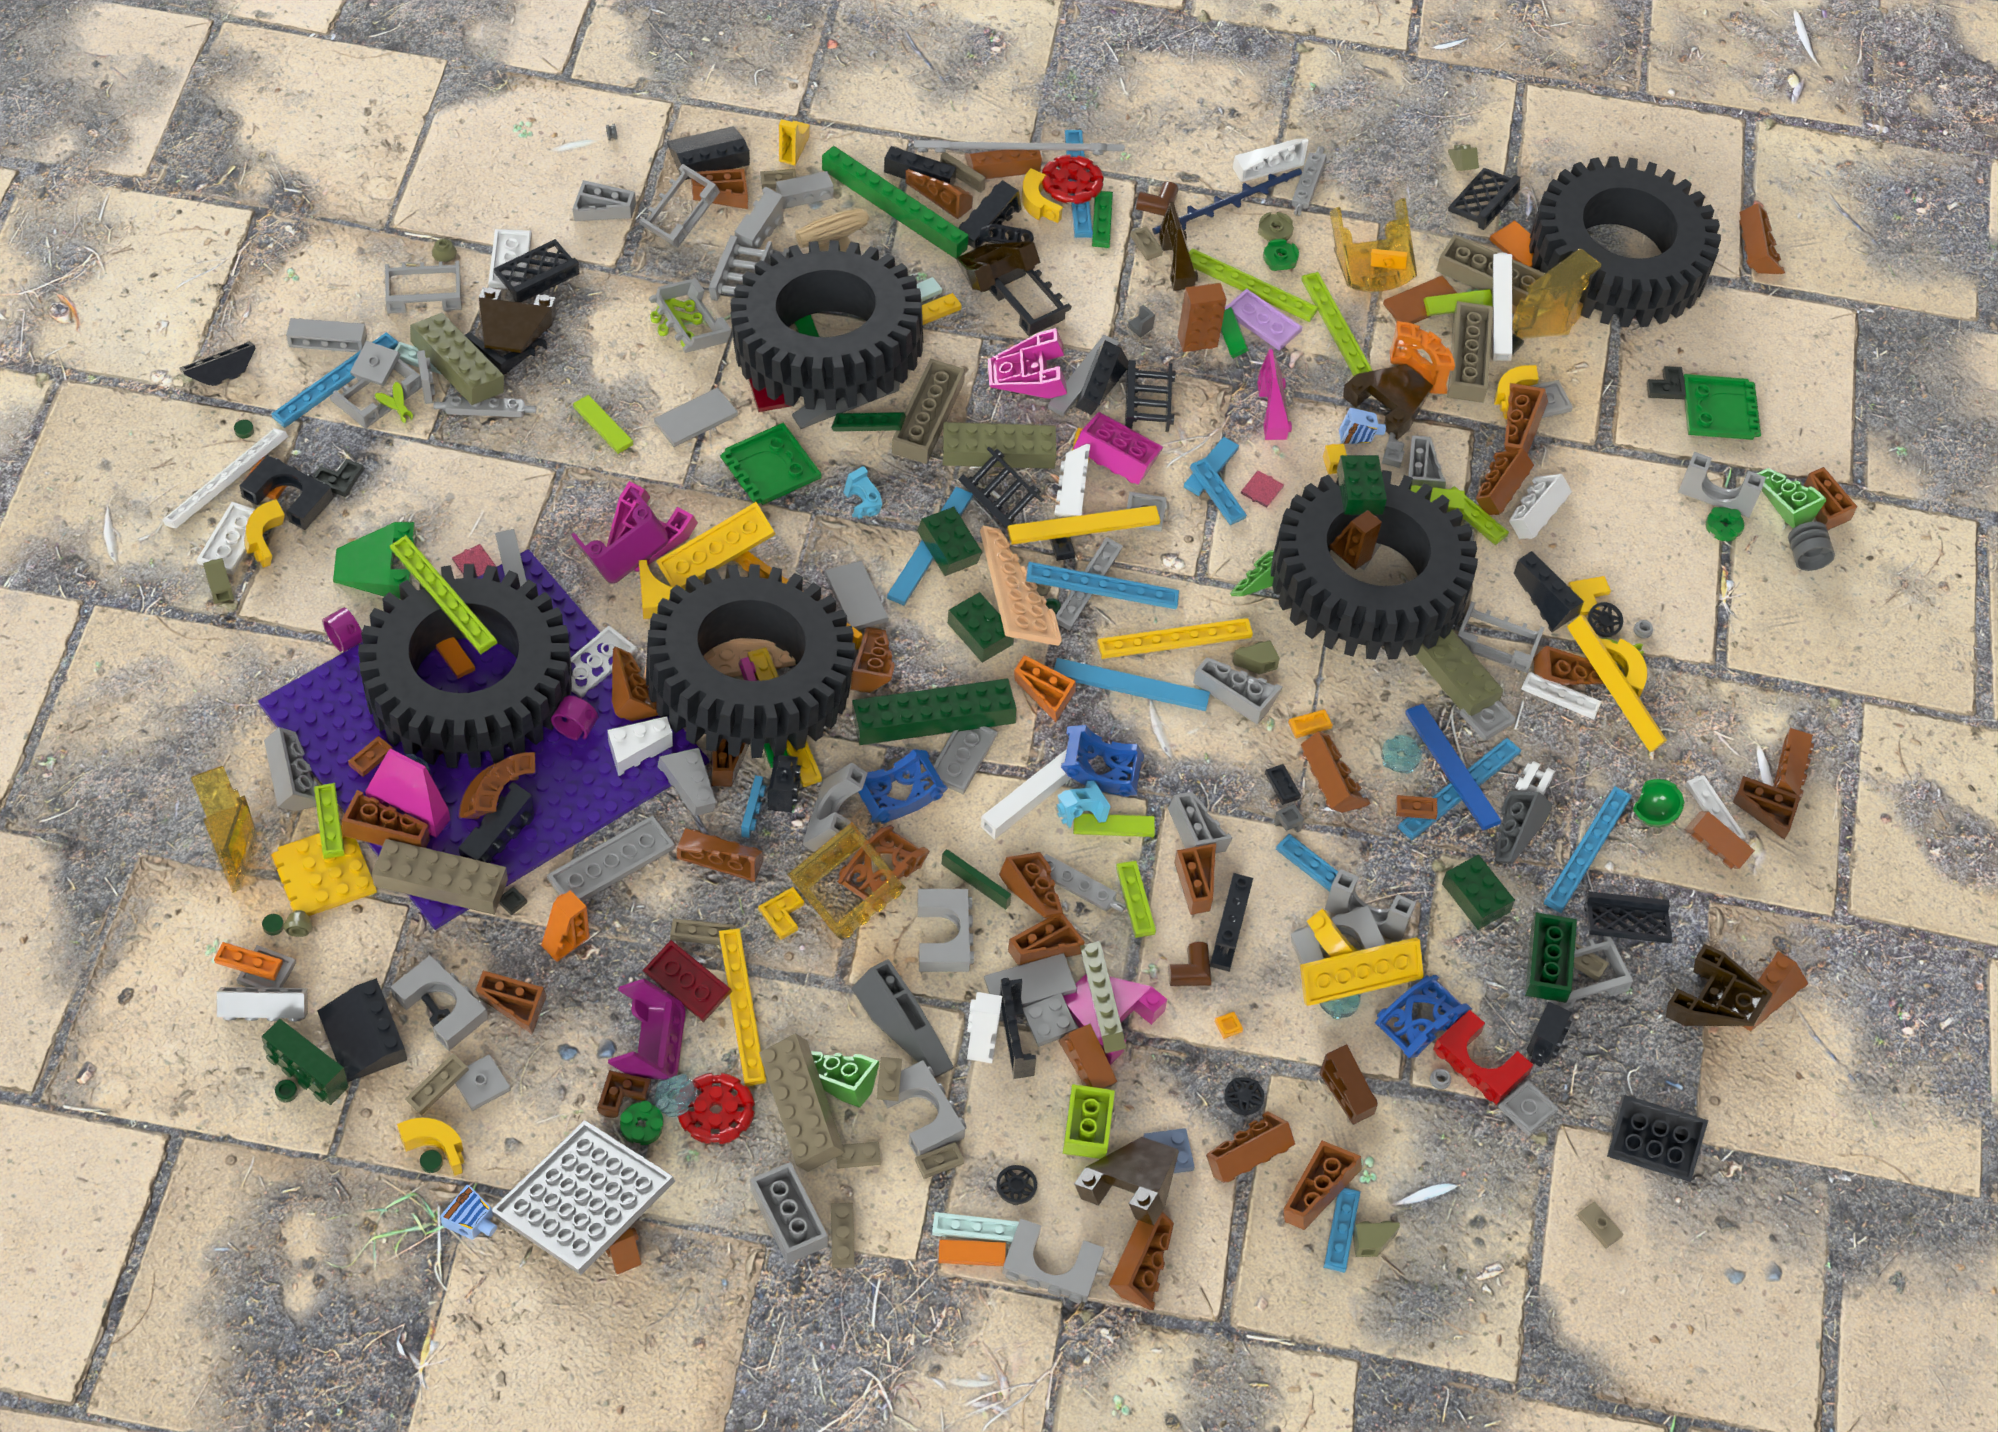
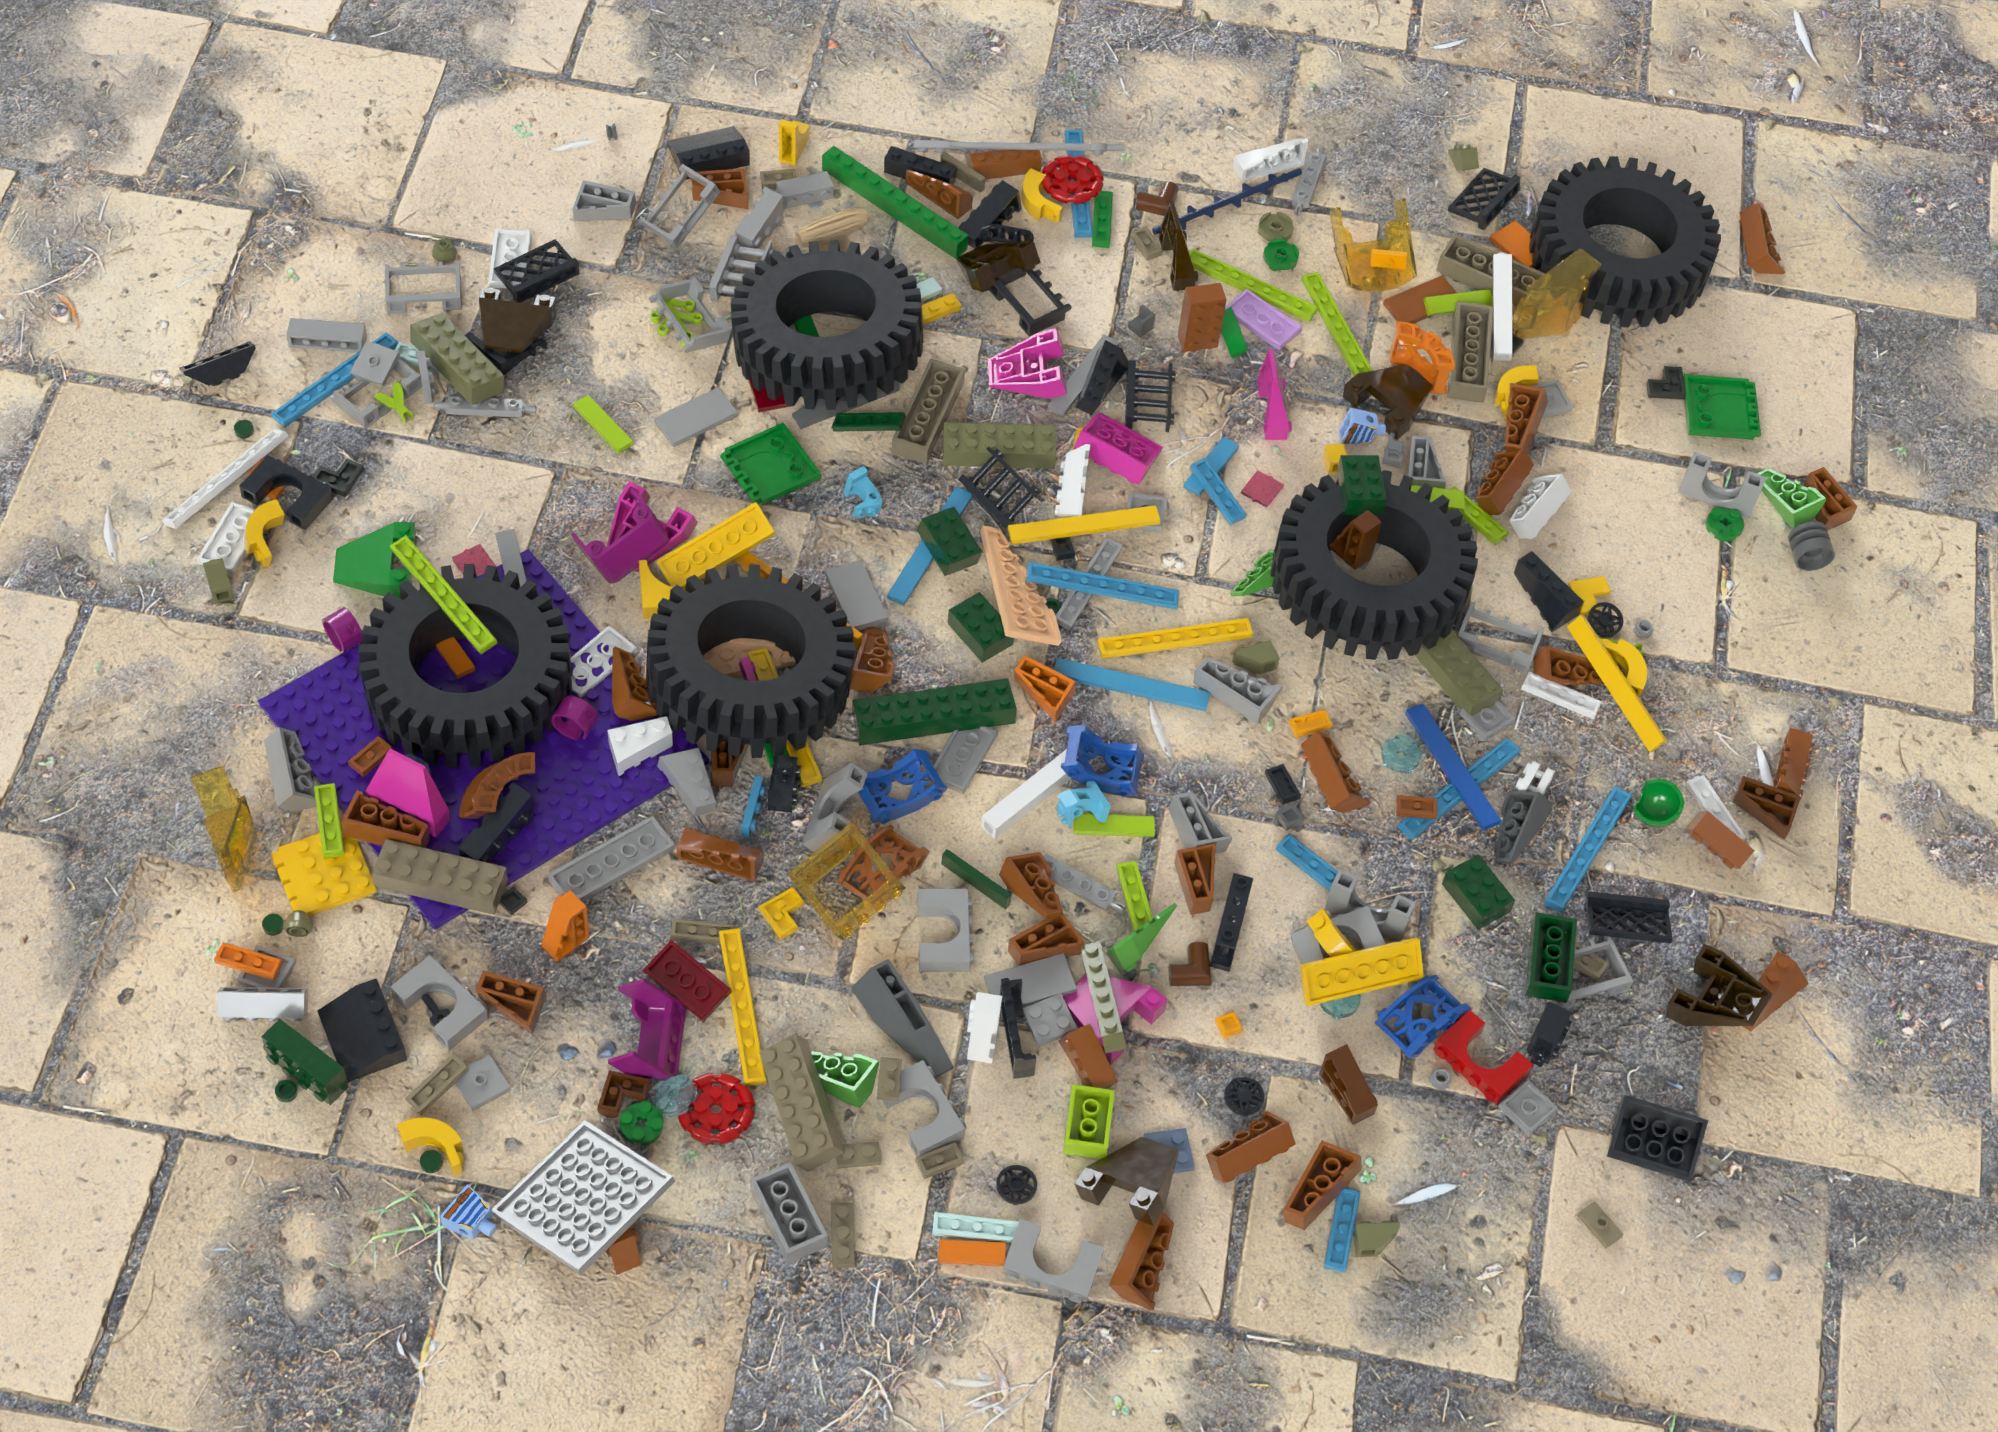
(1132, 947): none -> bright green wedge

